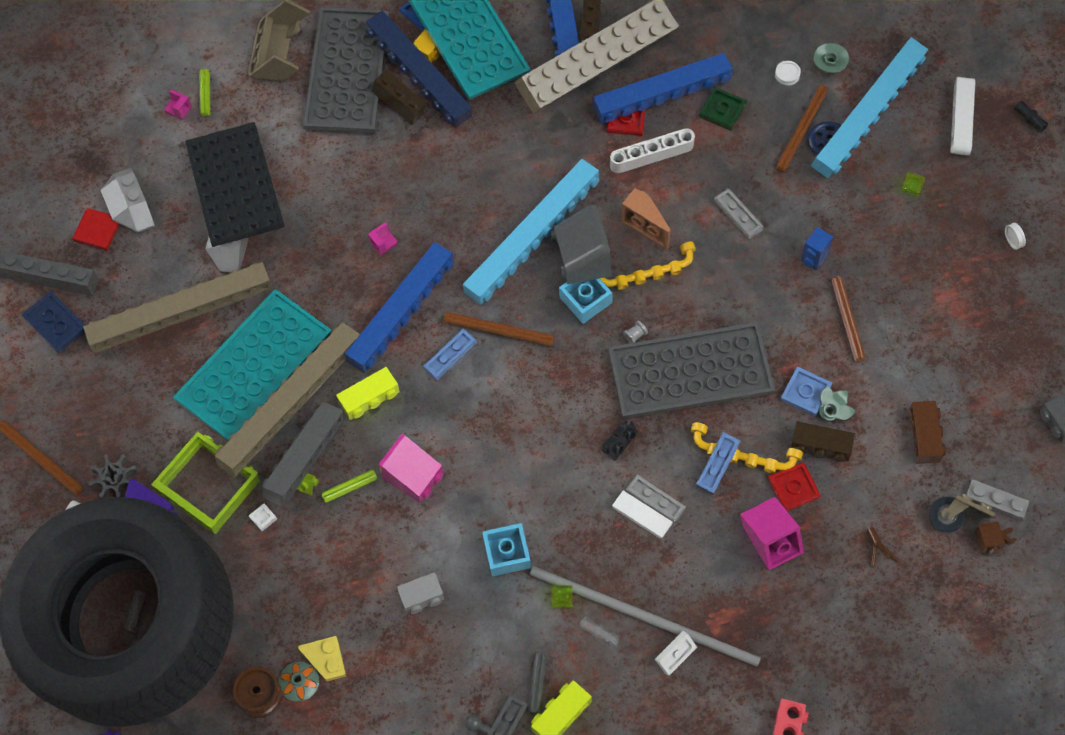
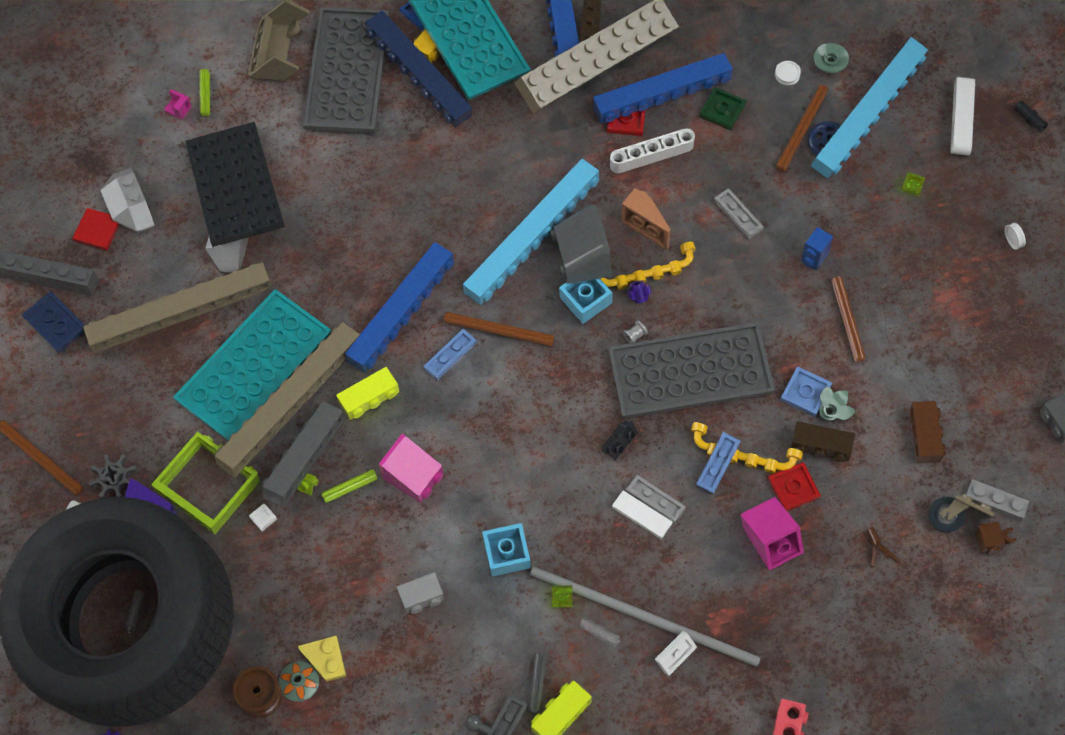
(382, 239): dark pink panel -> none
(399, 97): dark brown brick -> none
(639, 291): none -> dark purple gear

